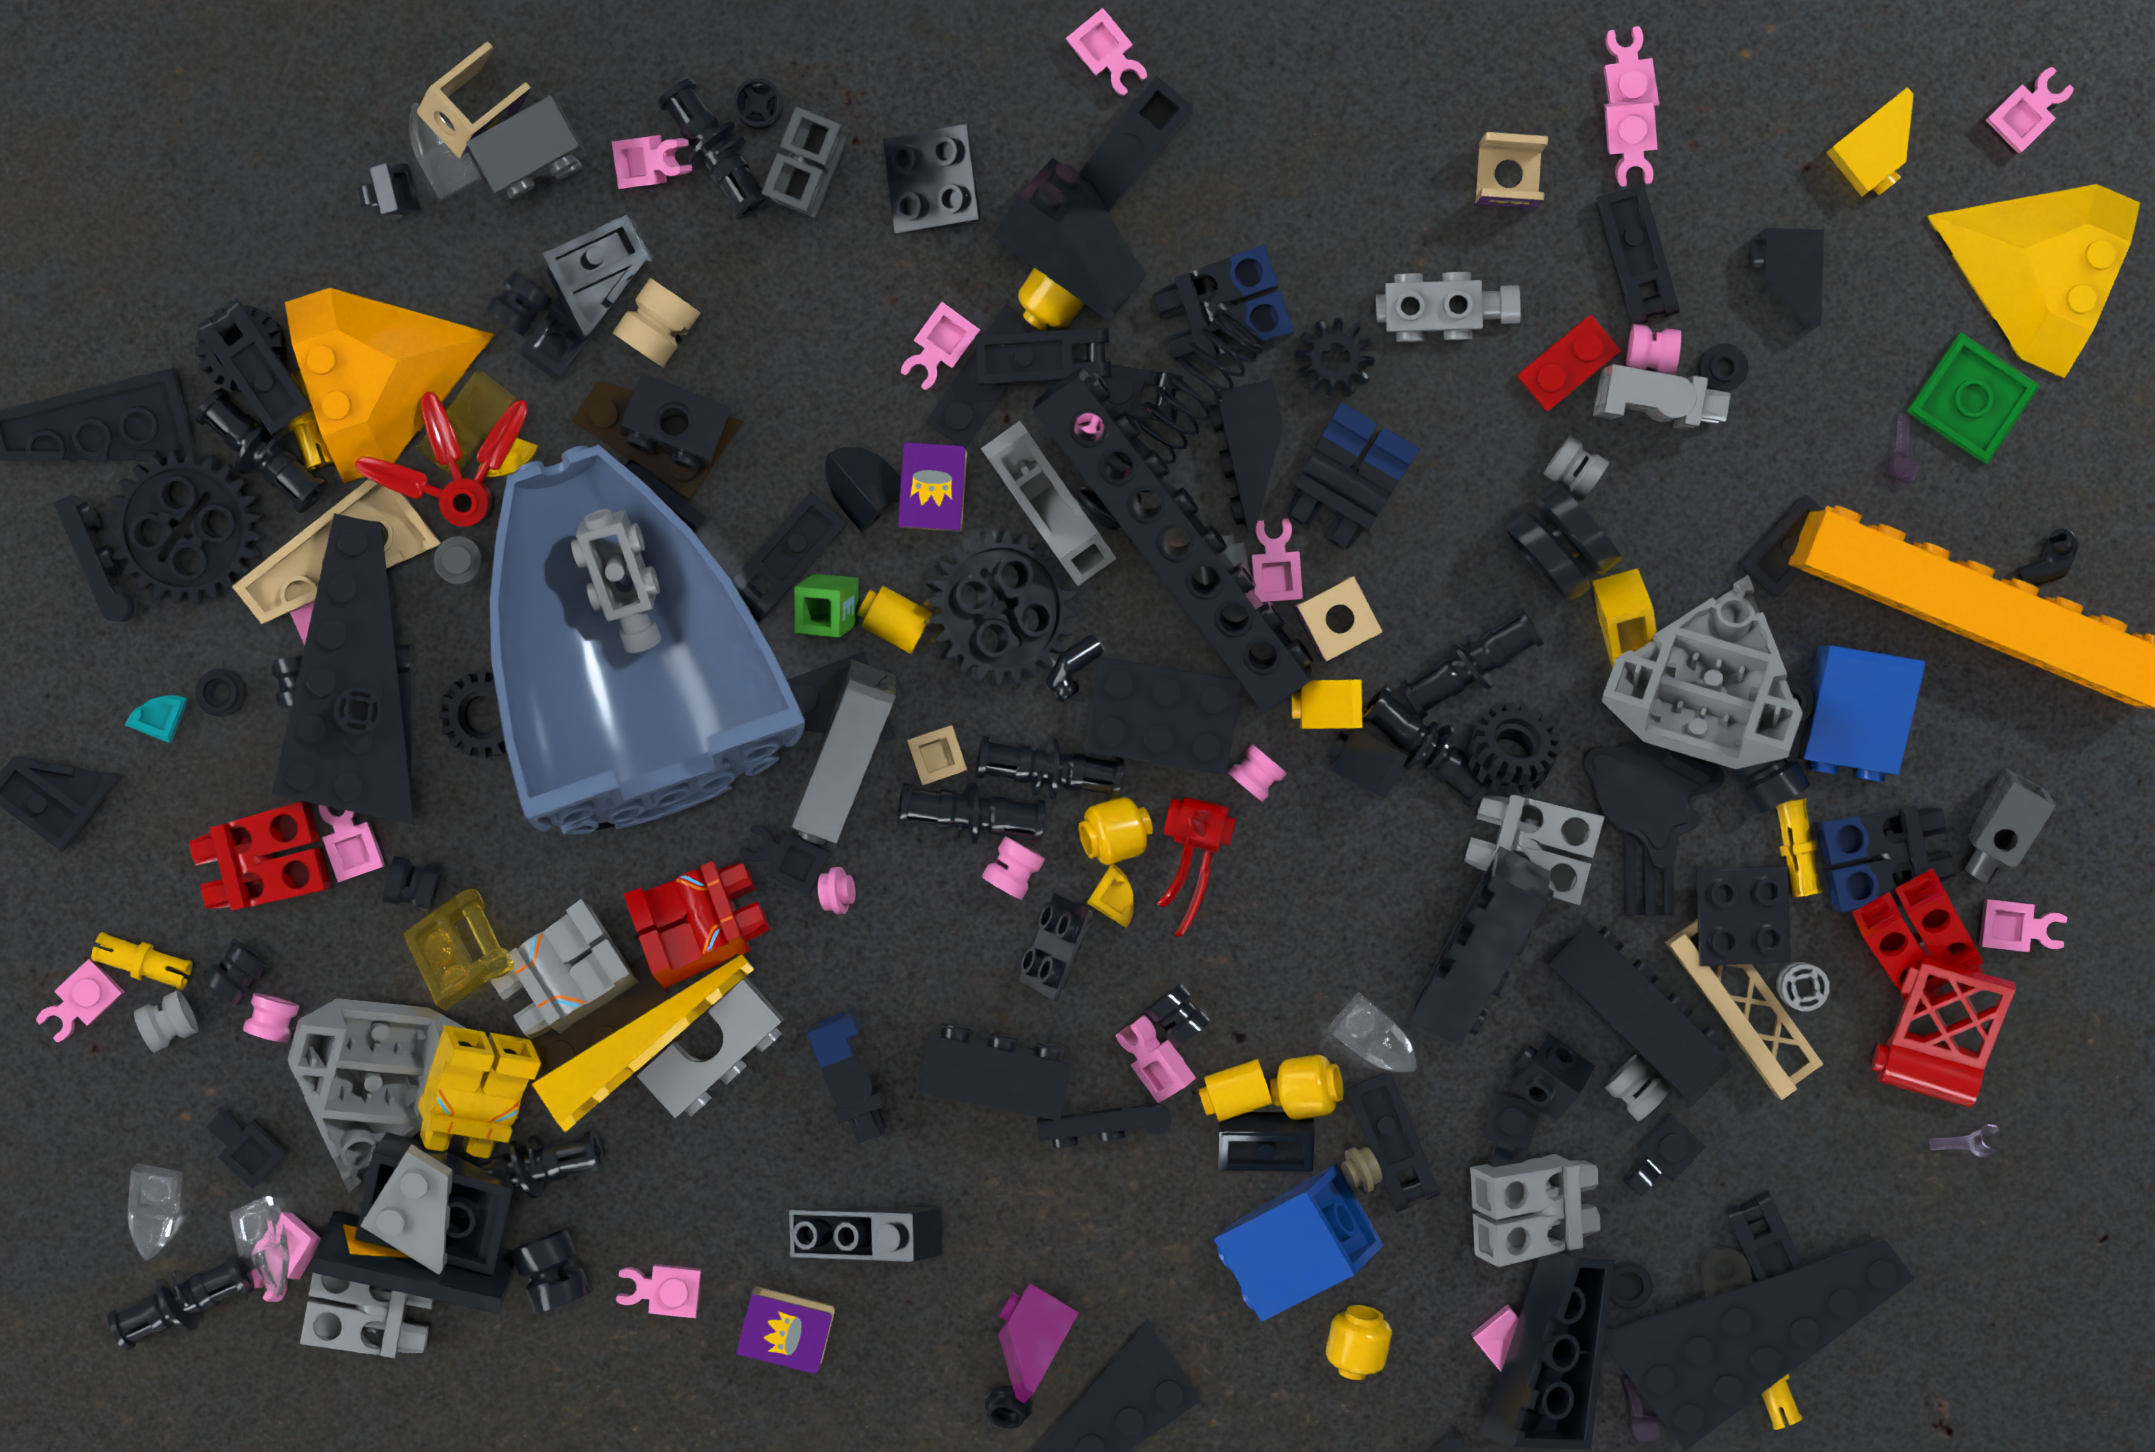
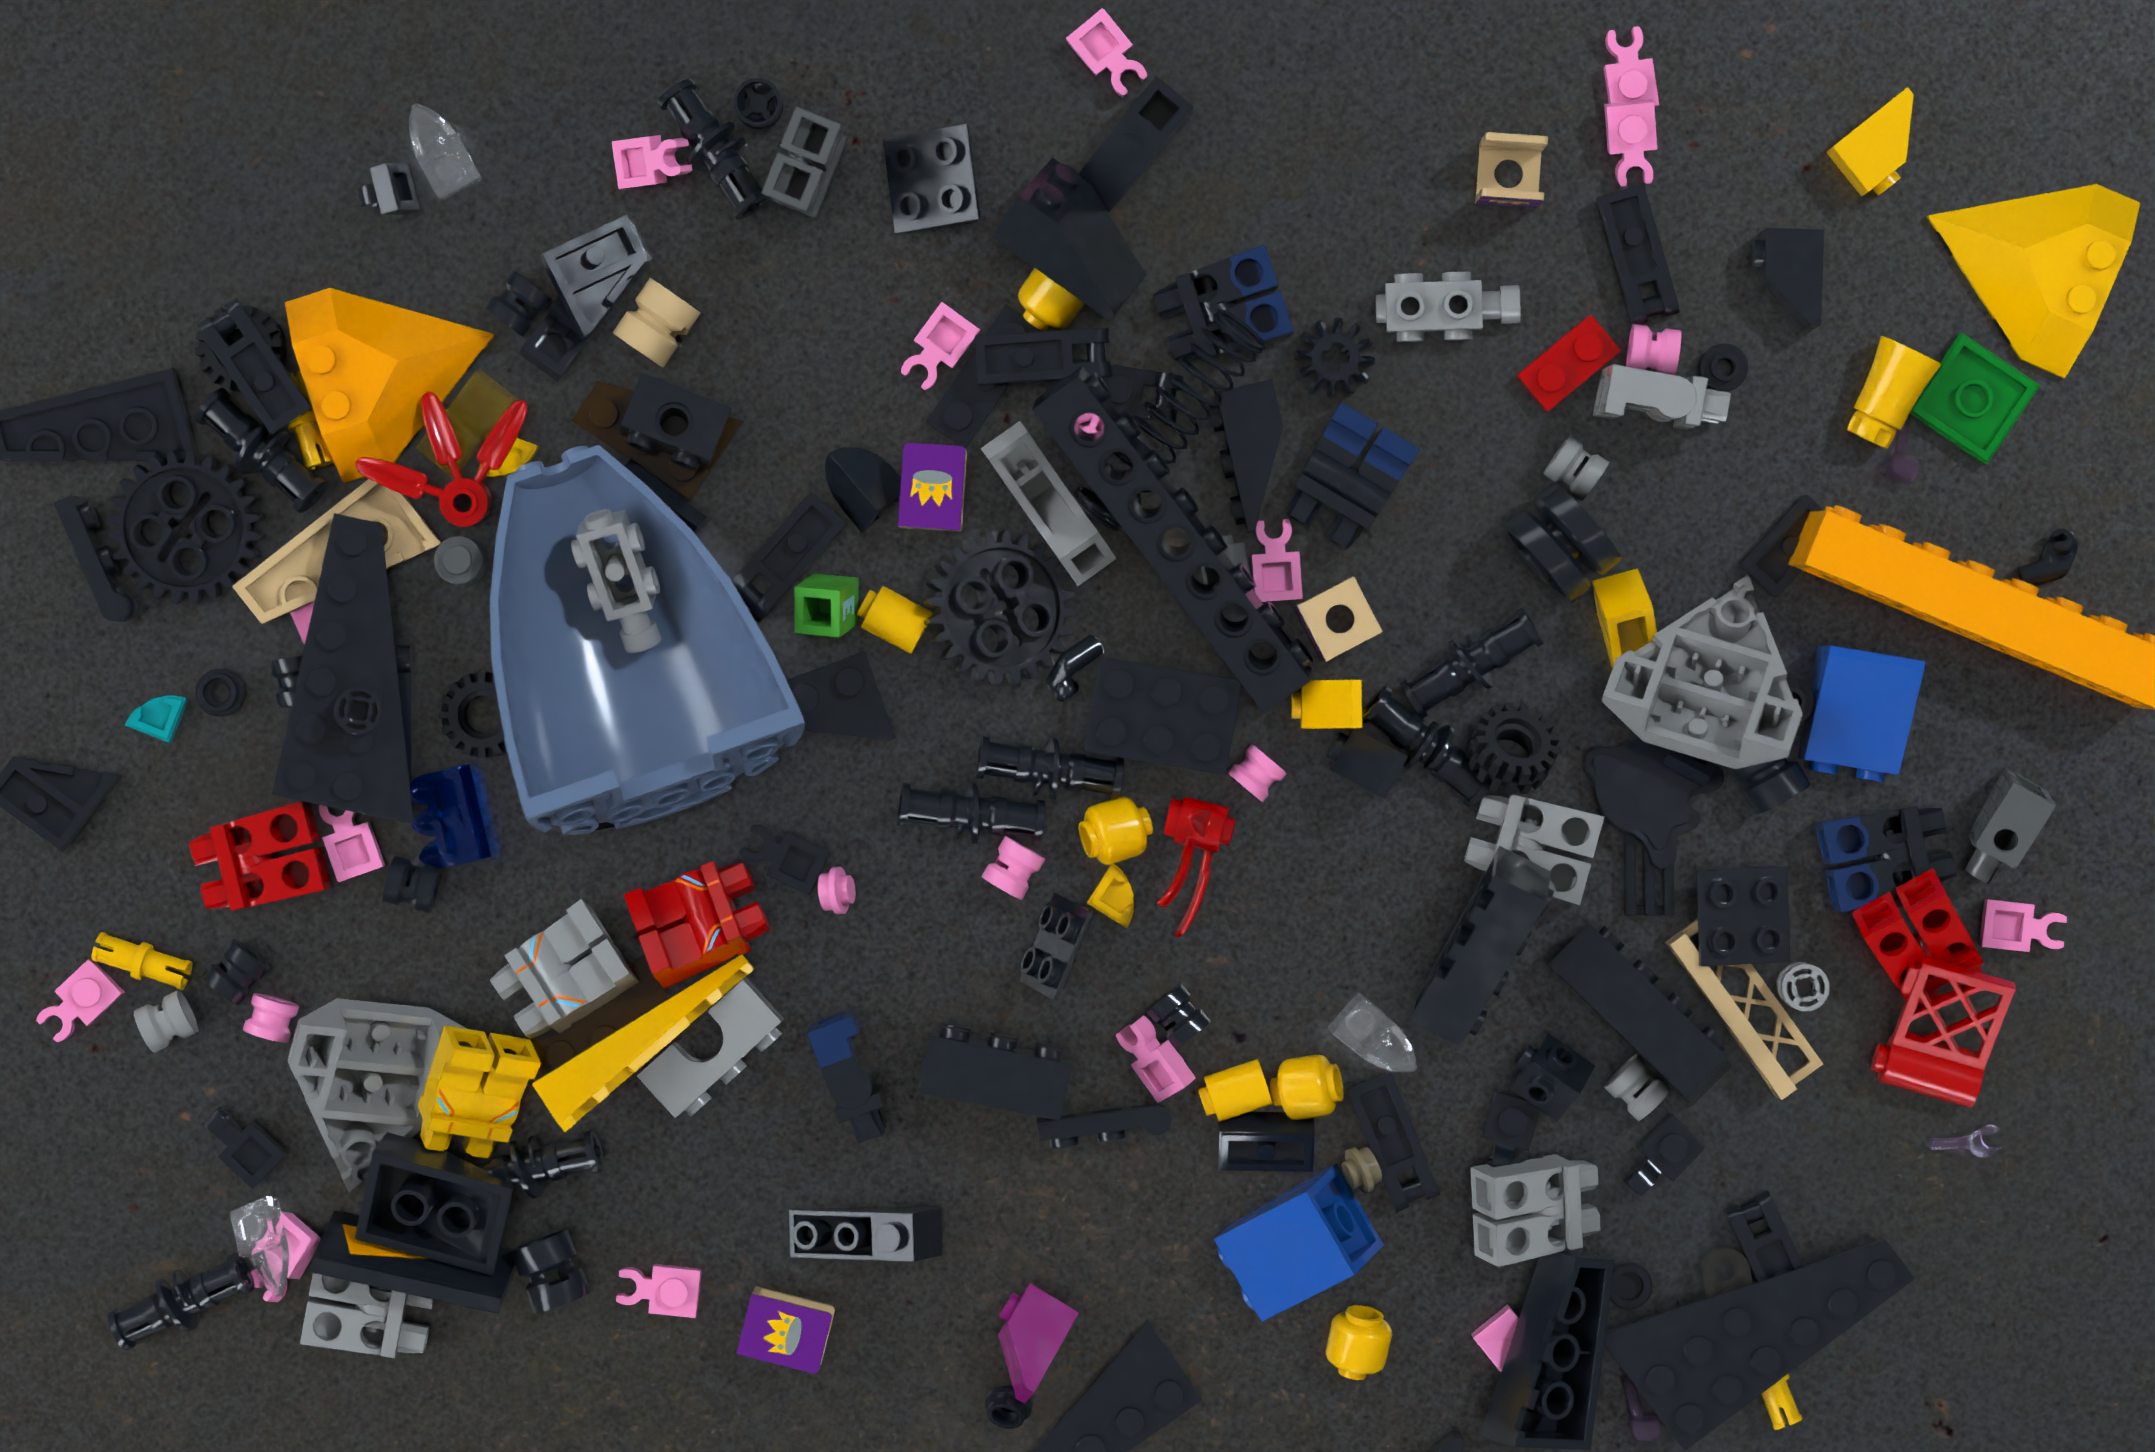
(152, 1207): clear plate -> none
(414, 1209): light grey wing -> none
(437, 101): tan piece -> none
(444, 956): clear yellow plate -> none
(451, 817): none -> clear blue plate
(528, 147): dark grey slope -> none
(844, 752): slope -> none
(937, 755): tan plate -> none
(1799, 848): yellow pin -> none
(1890, 391): none -> yellow plant
(2025, 114): bright pink plate -> none

